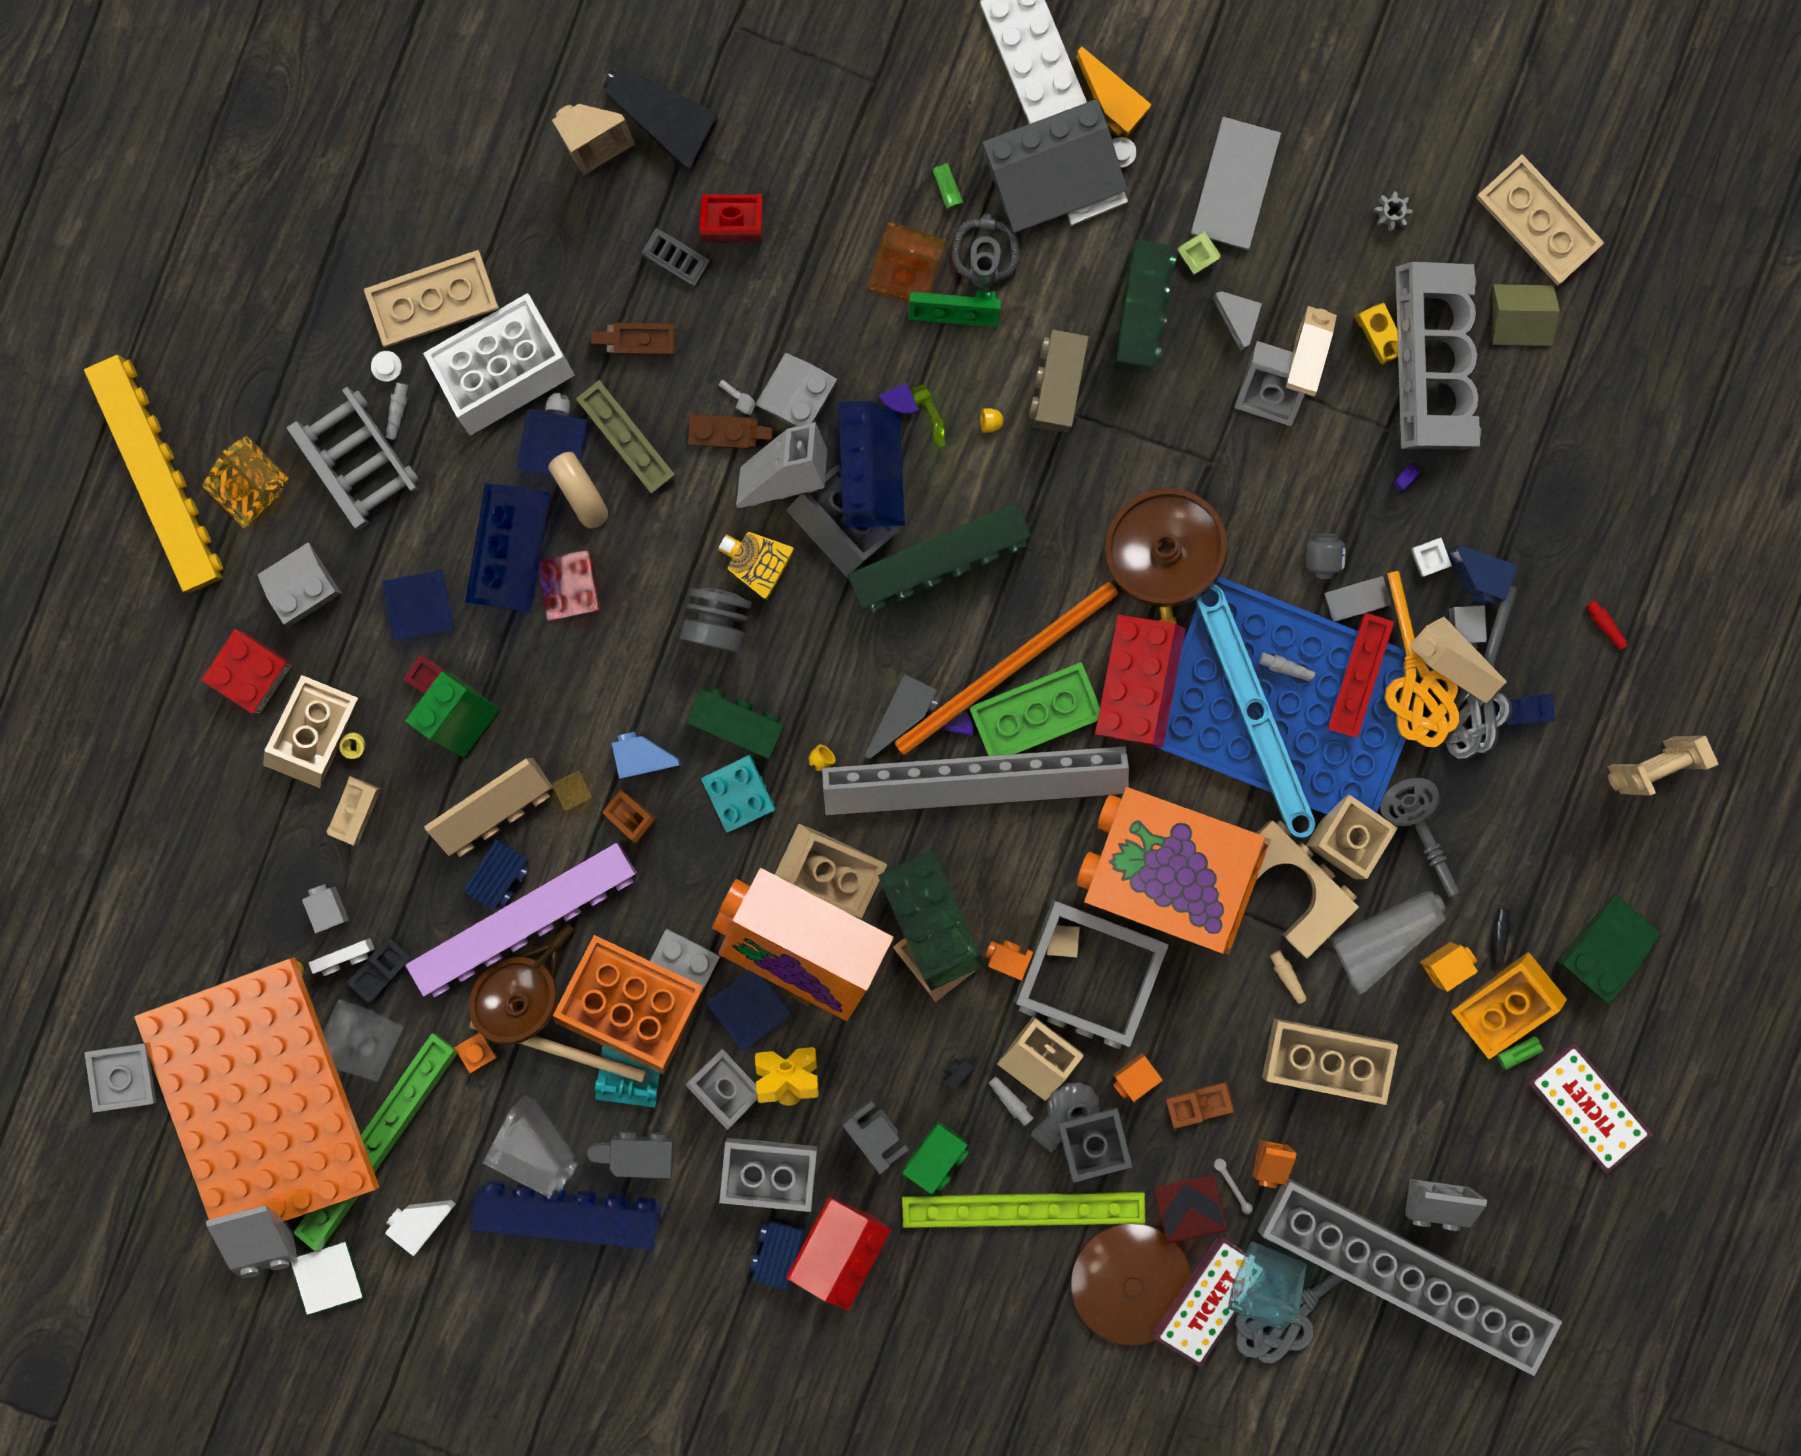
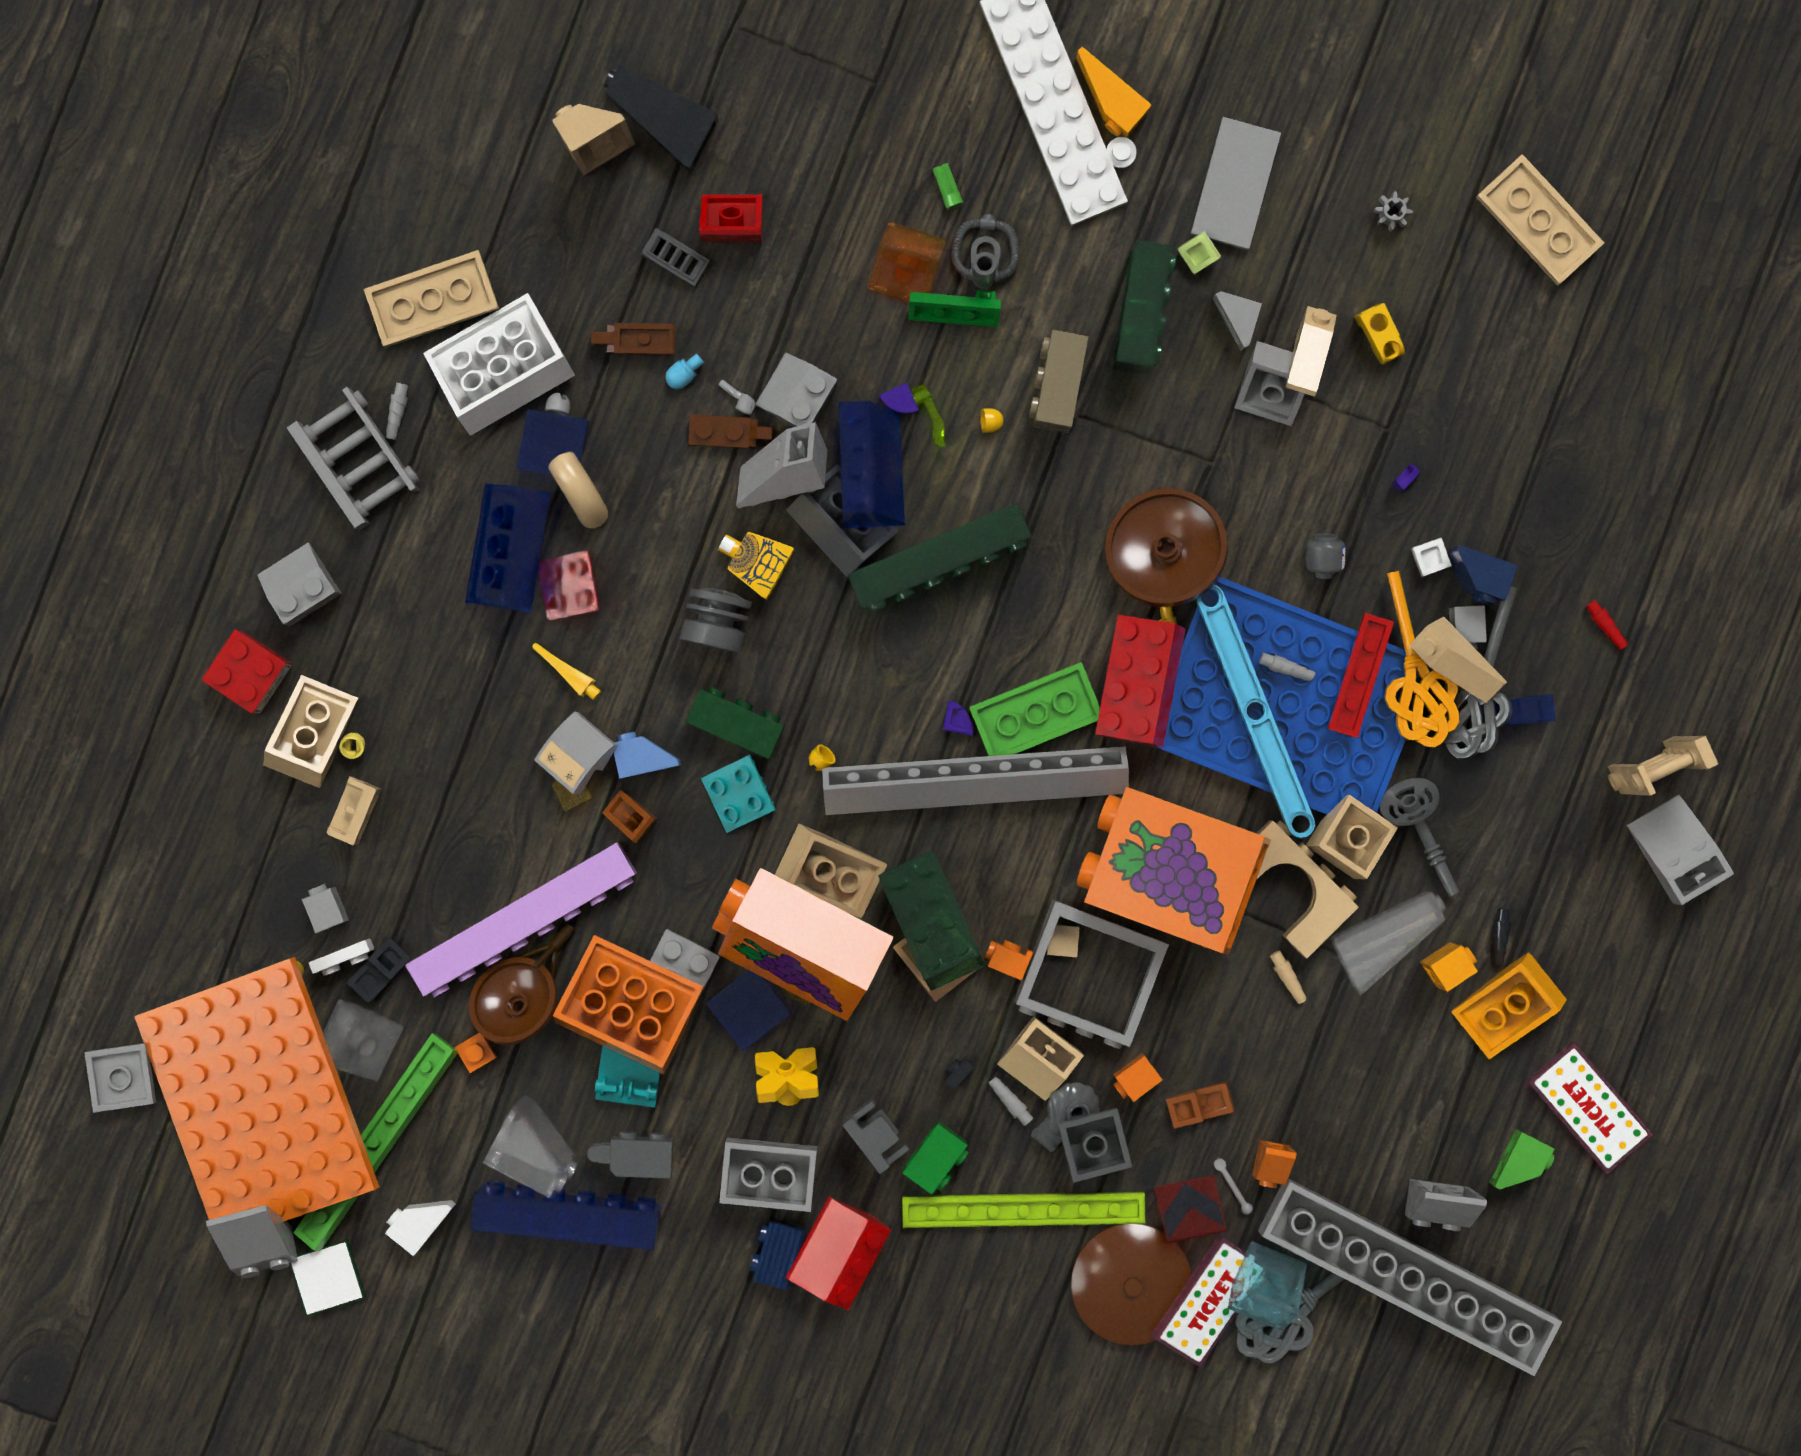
(154, 474): yellow brick -> none
(245, 481): clear yellow slope -> none
(386, 366): white plate -> none
(418, 605): clear blue plate -> none
(423, 673): dark red plate -> none
(452, 714): green slope -> none
(489, 807): tan slope -> none
(497, 875): dark blue brick -> none
(575, 752): none -> light grey slope
(579, 681): none -> yellow piece
(583, 1057): tan bar -> none
(625, 437): olive plate -> none
(683, 372): none -> medium azure cylinder
(723, 1088): light grey slope -> none
(905, 710): dark grey slope -> none
(1006, 668): orange axle -> none
(1054, 166): dark grey slope -> none
(1330, 1061): tan brick -> none
(1357, 599): light grey slope -> none
(1455, 286): light grey fence -> none
(1520, 1053): bright green piece -> none
(1522, 1160): none -> bright green slope
(1524, 315): olive slope -> none
(1609, 949): dark green slope -> none
(1679, 850): none -> light grey slope

